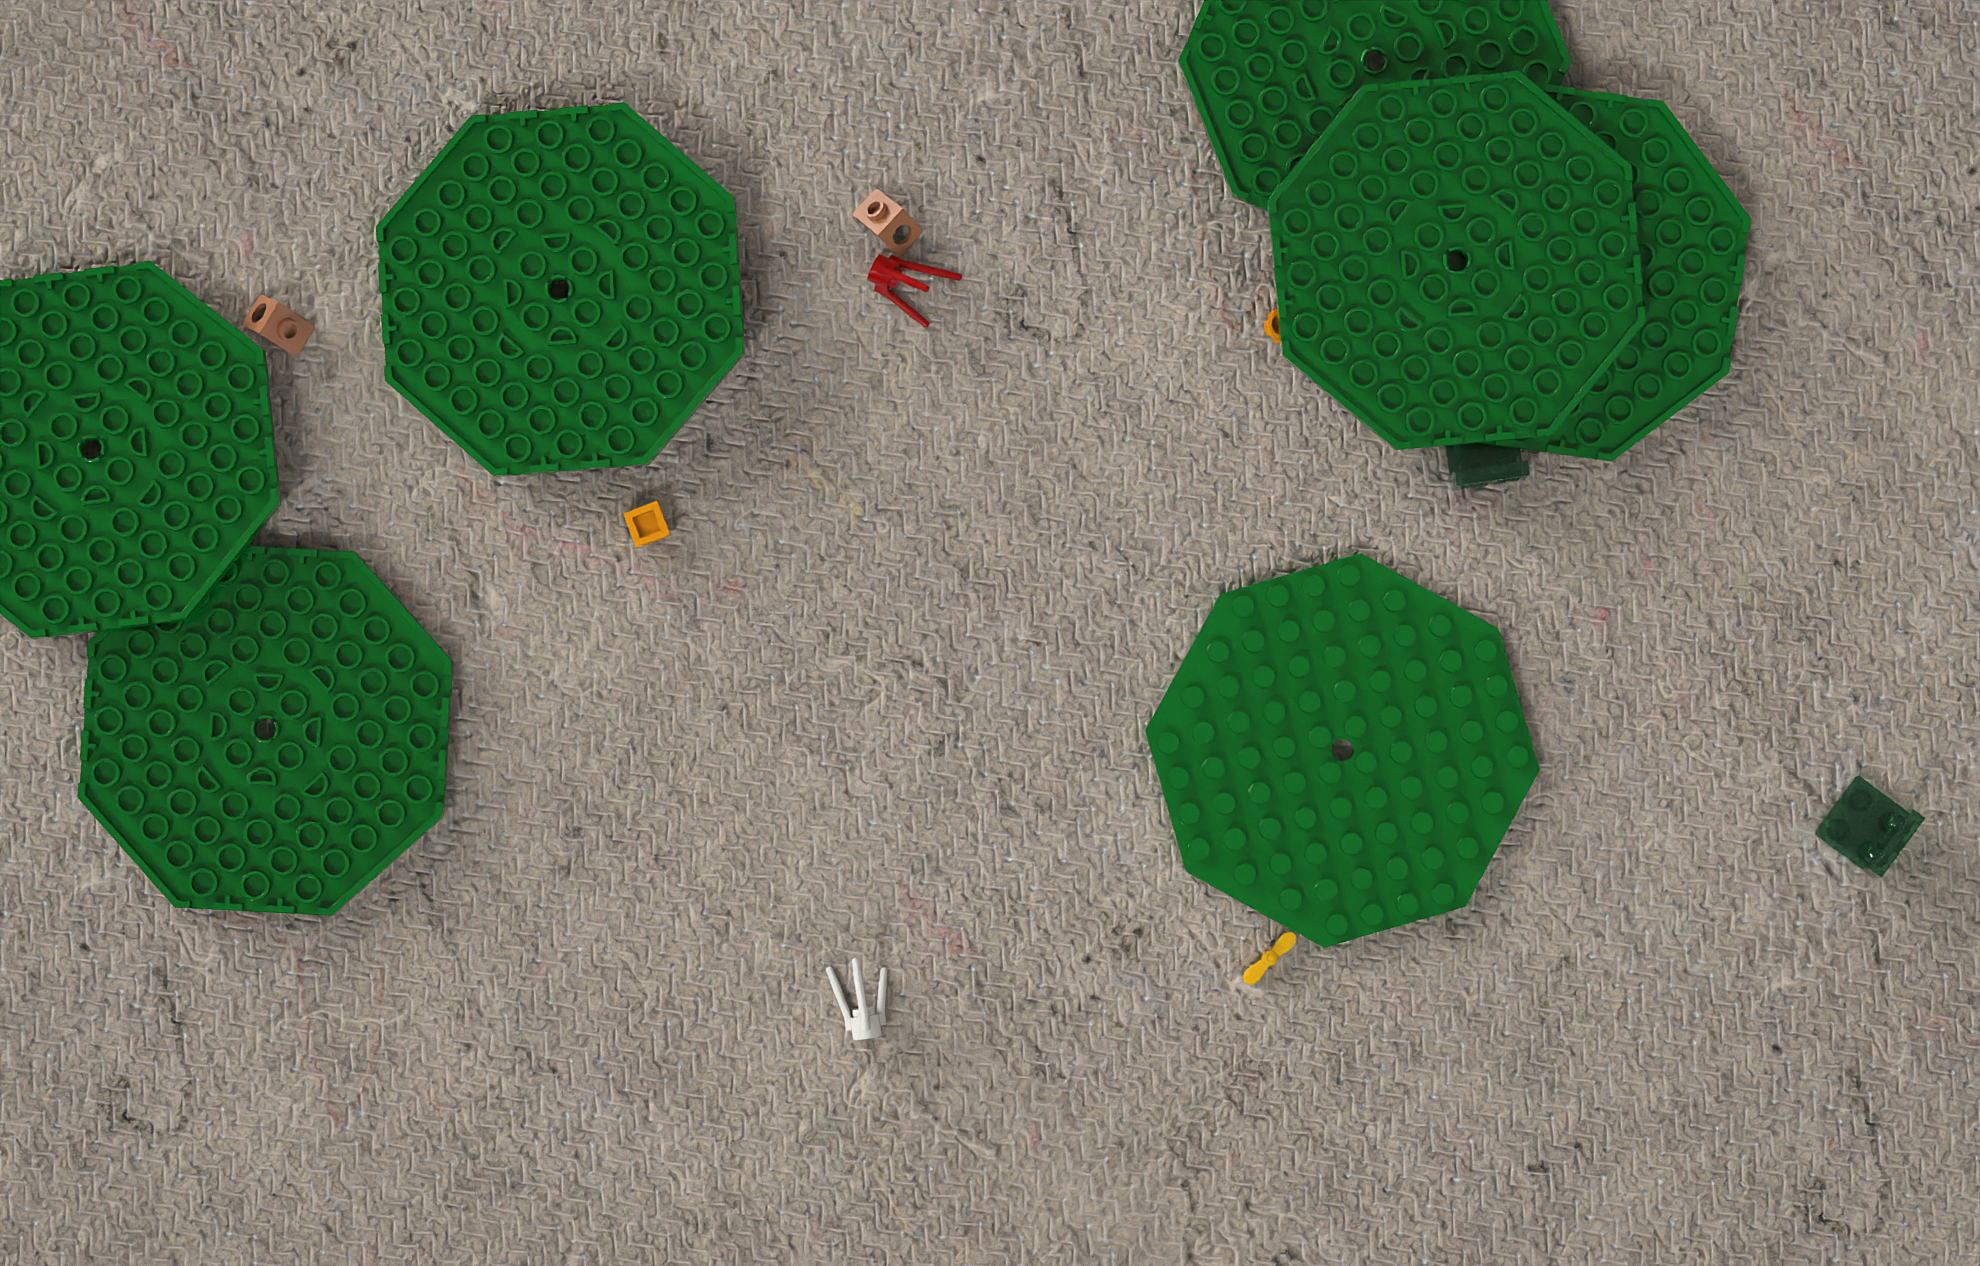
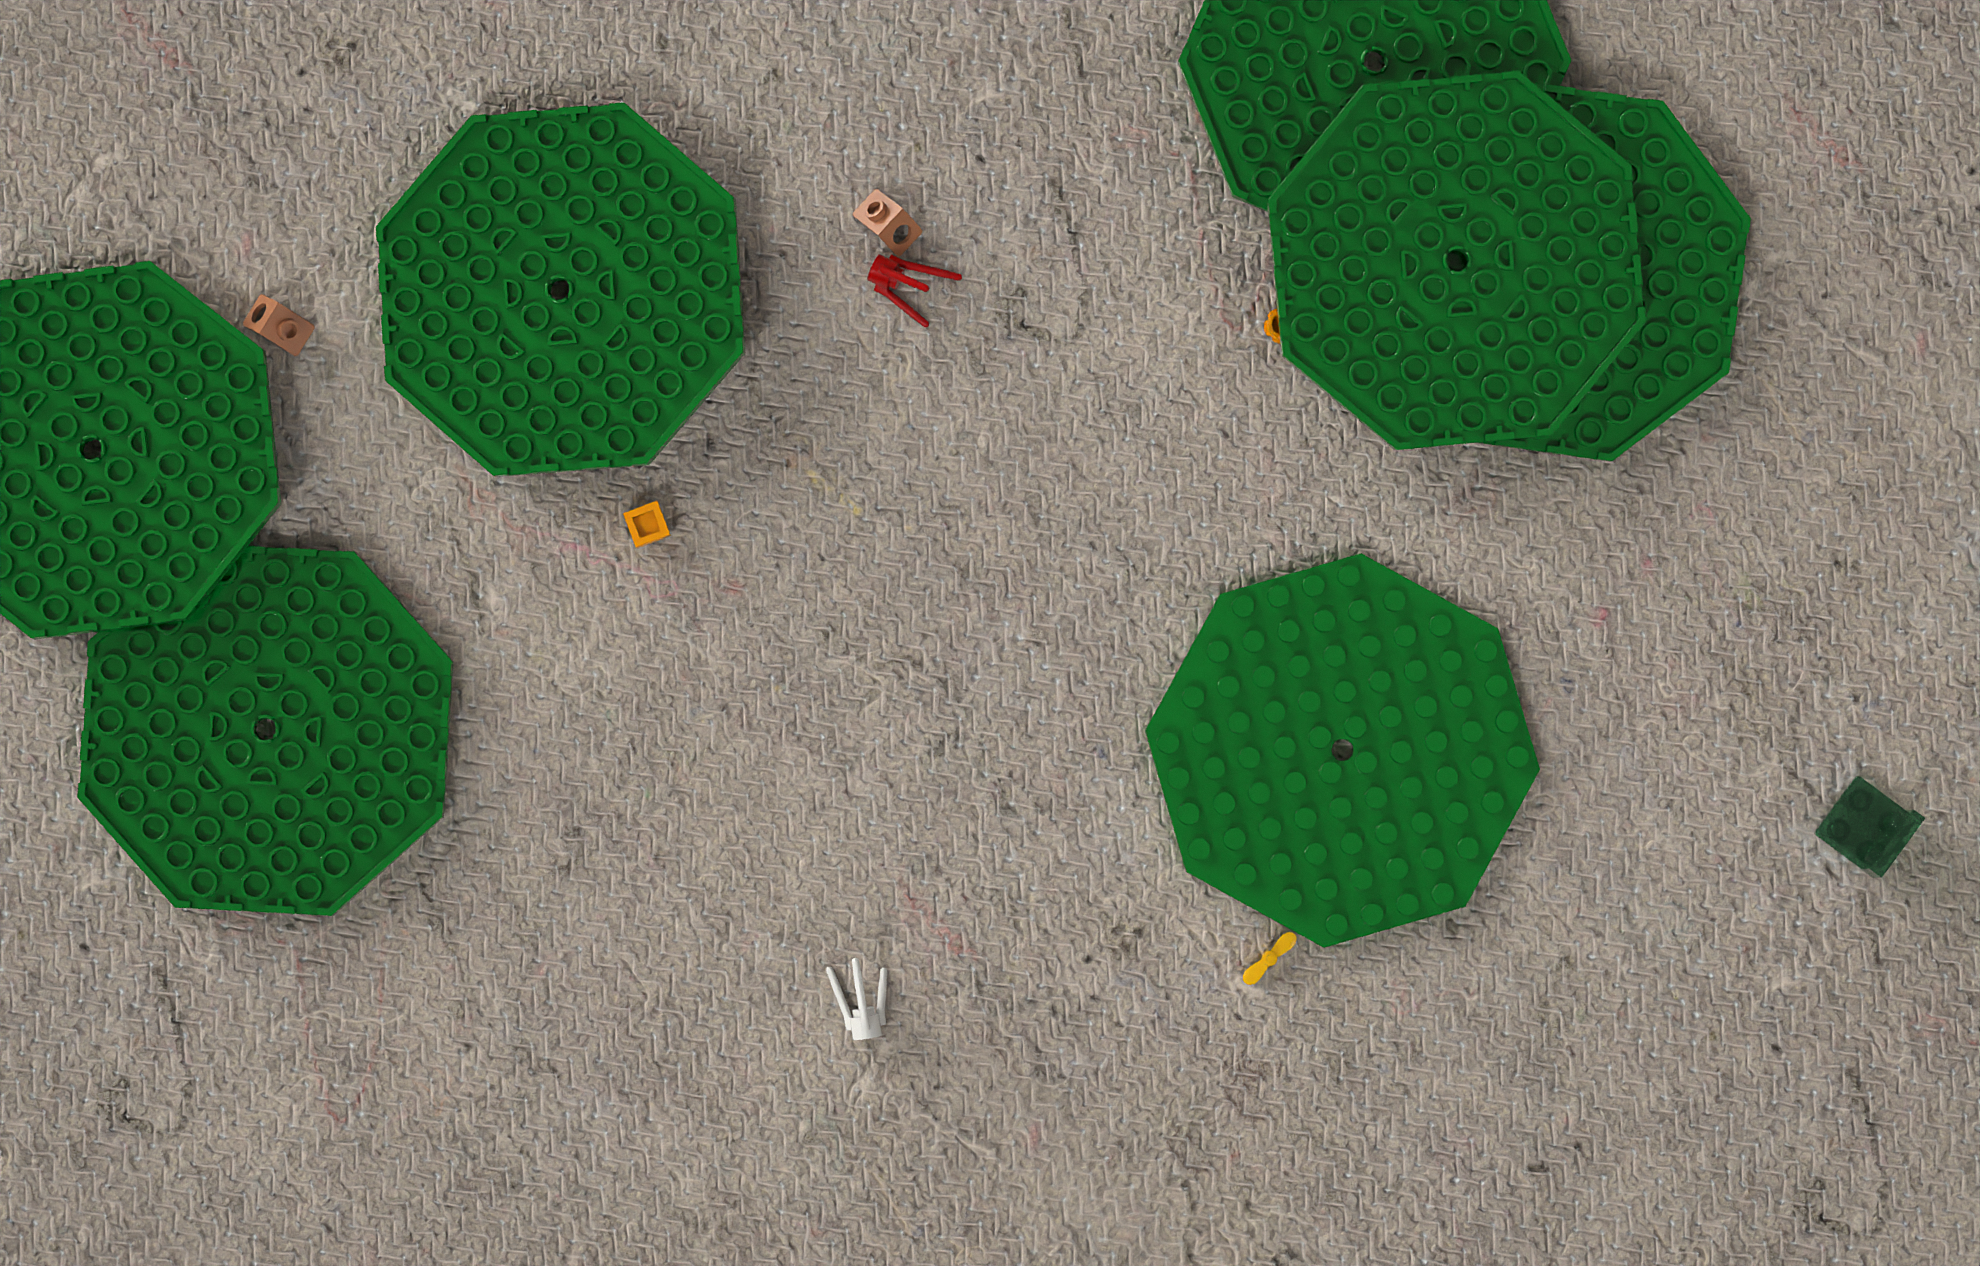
(1484, 465): clear green bracket -> none

